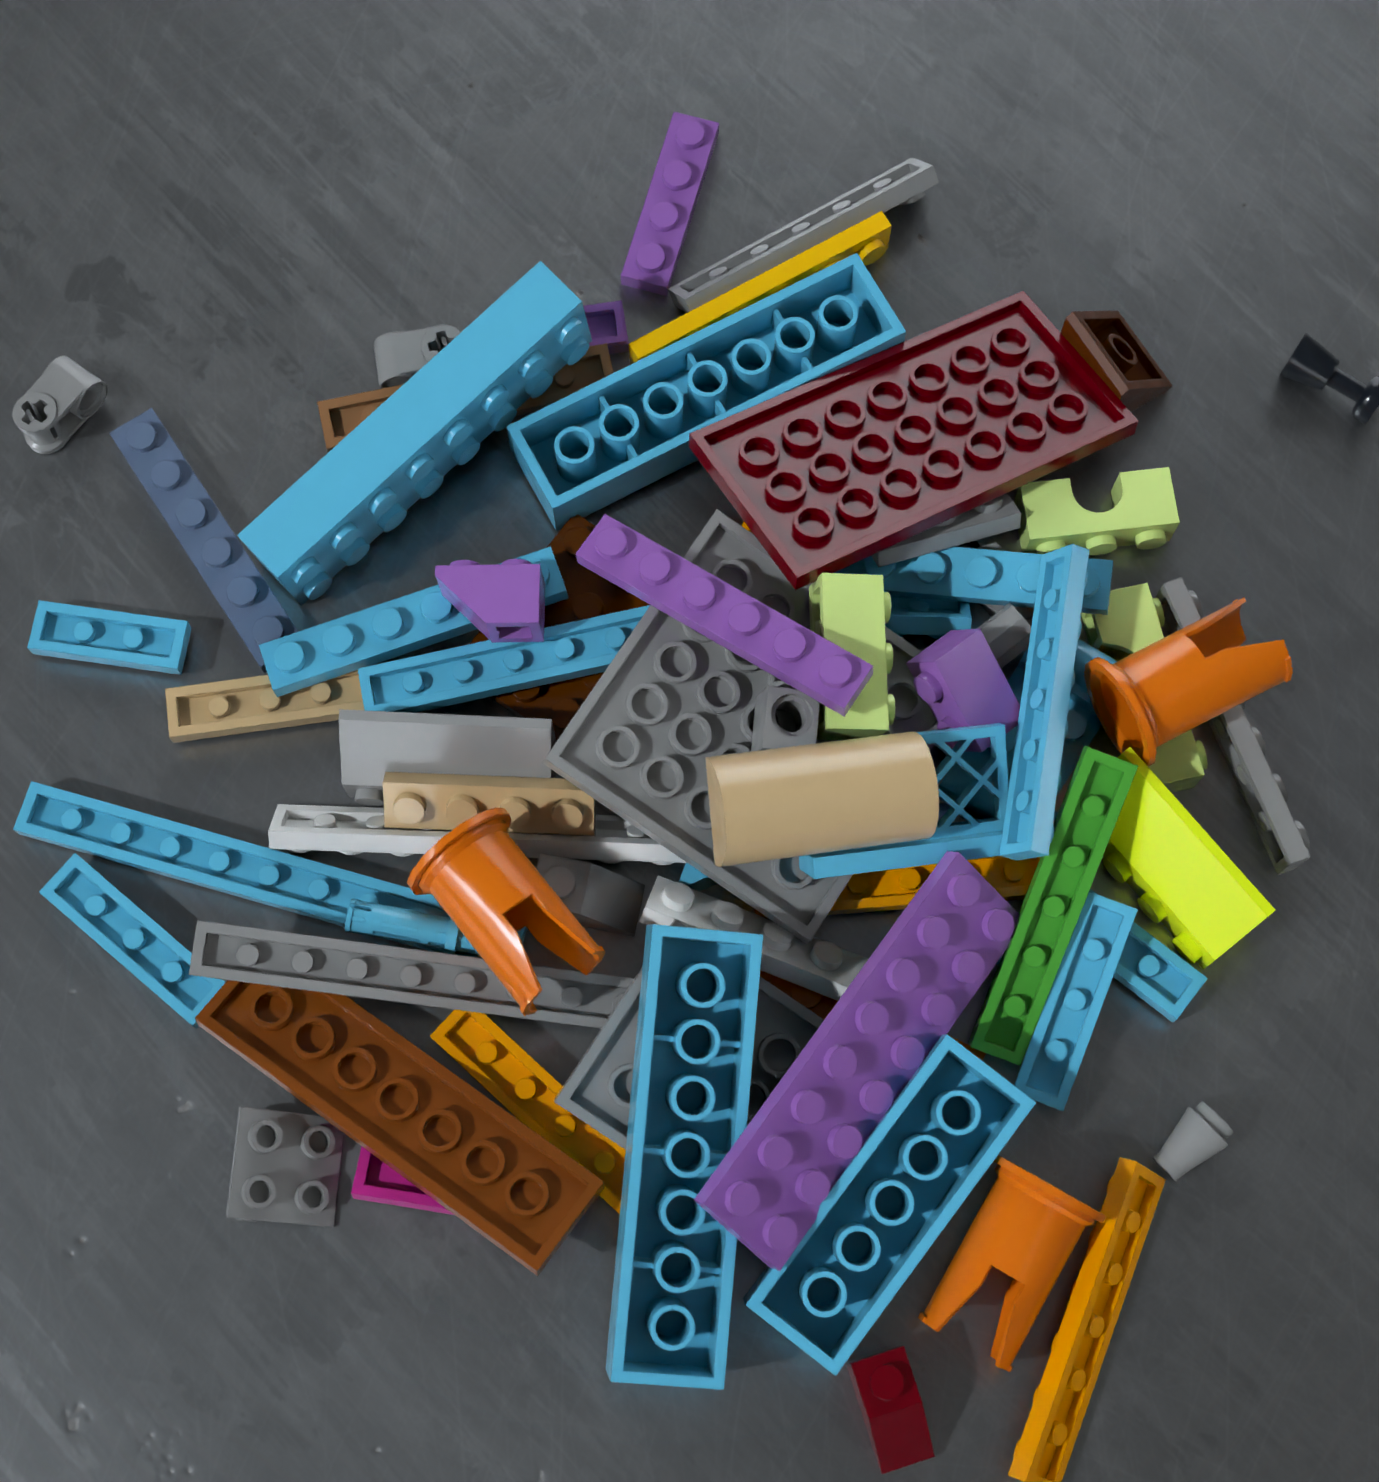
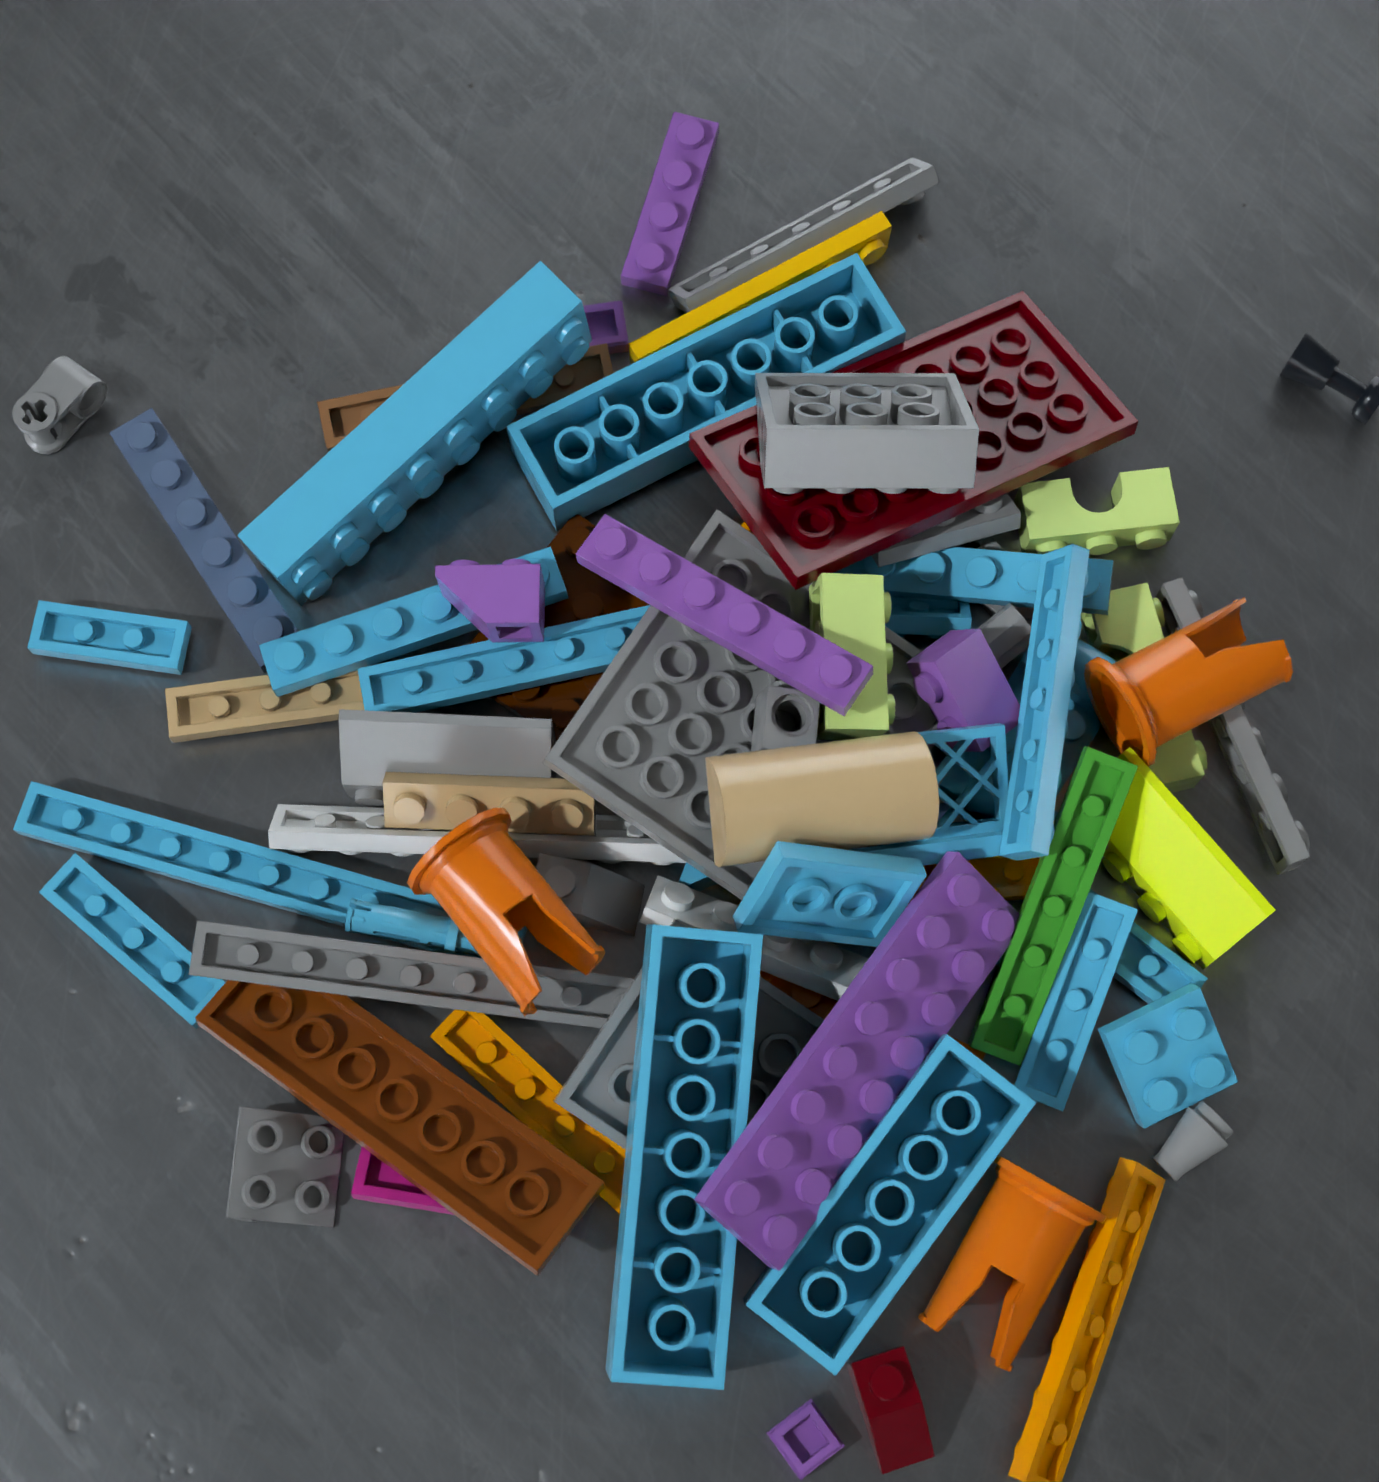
(405, 353): light grey piece -> none
(805, 1439): none -> medium lavender tile
(828, 894): none -> medium azure plate
(865, 432): none -> light grey slope
(1116, 356): reddish brown slope -> none
(1168, 1055): none -> medium azure plate

